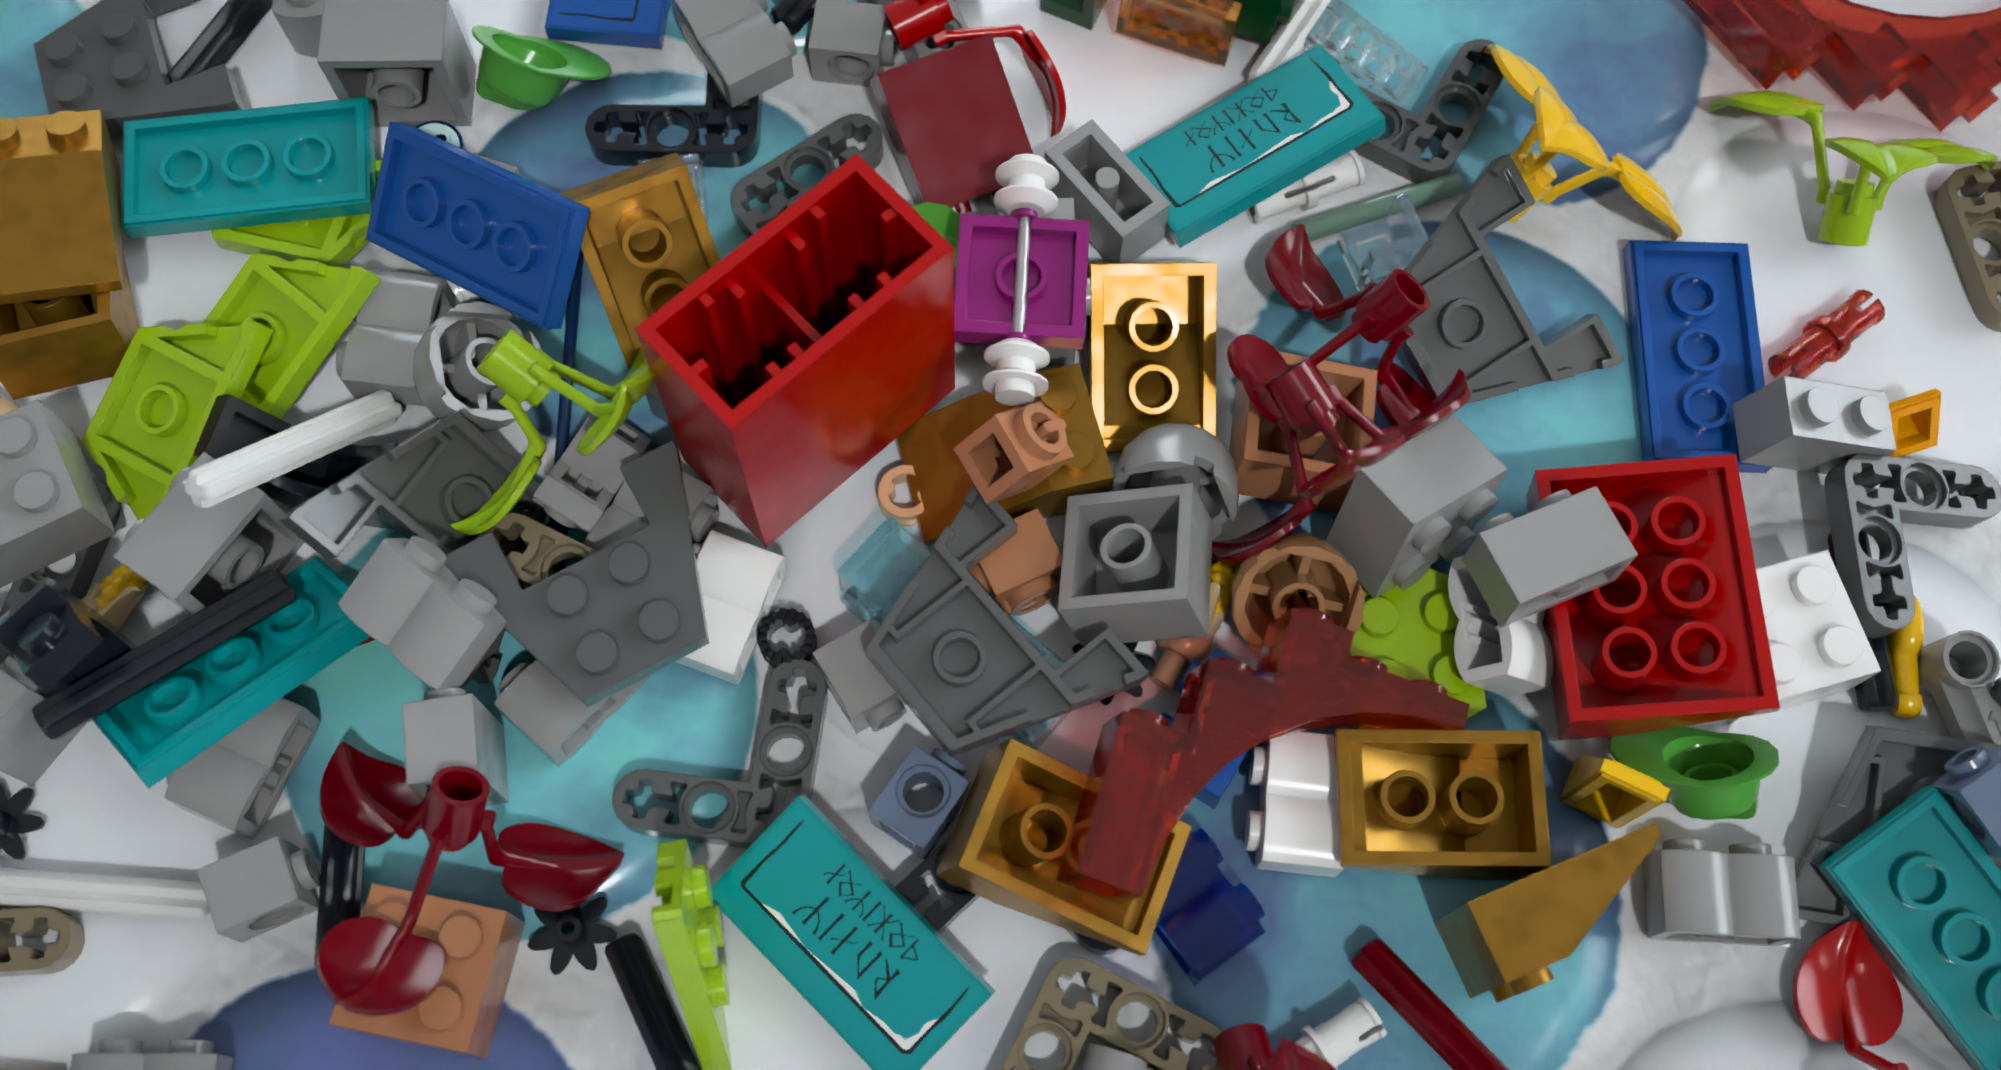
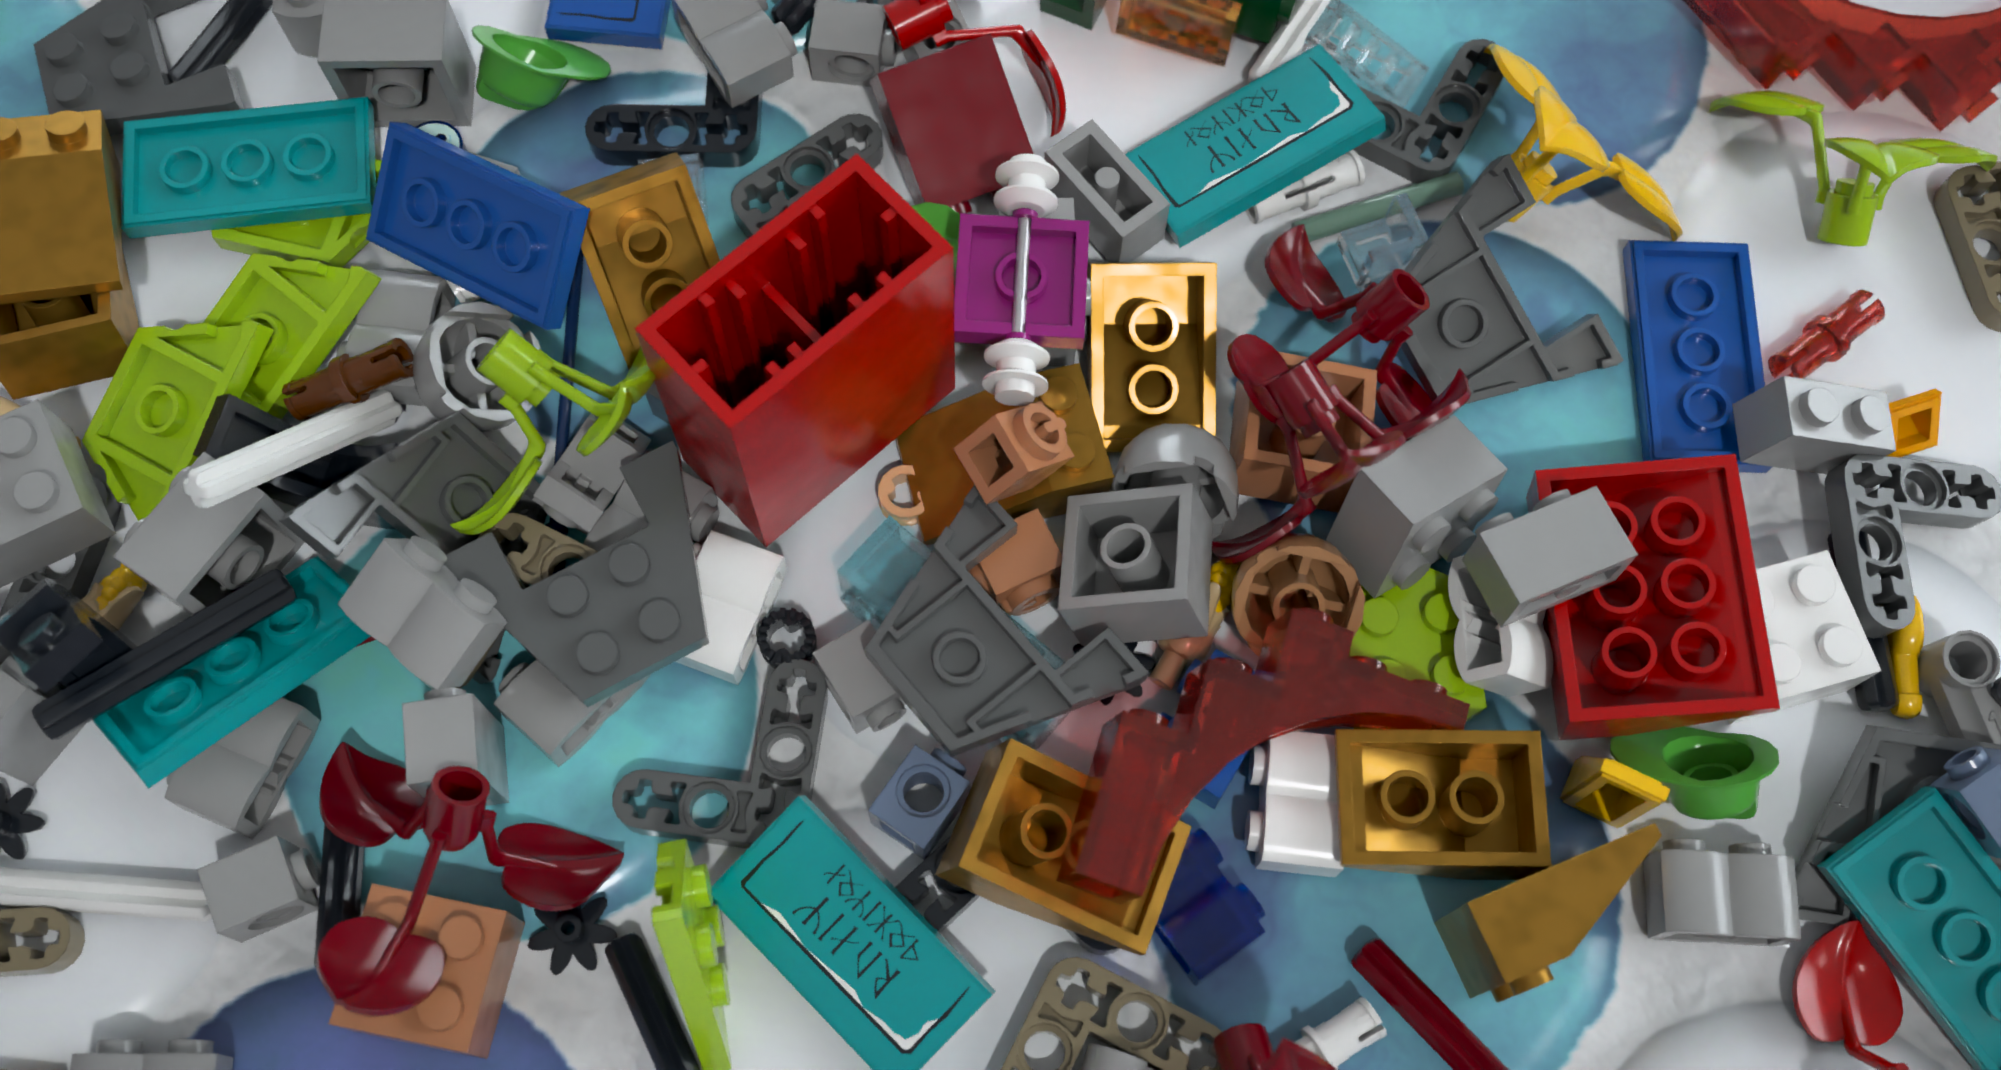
(349, 379): none -> reddish brown pin

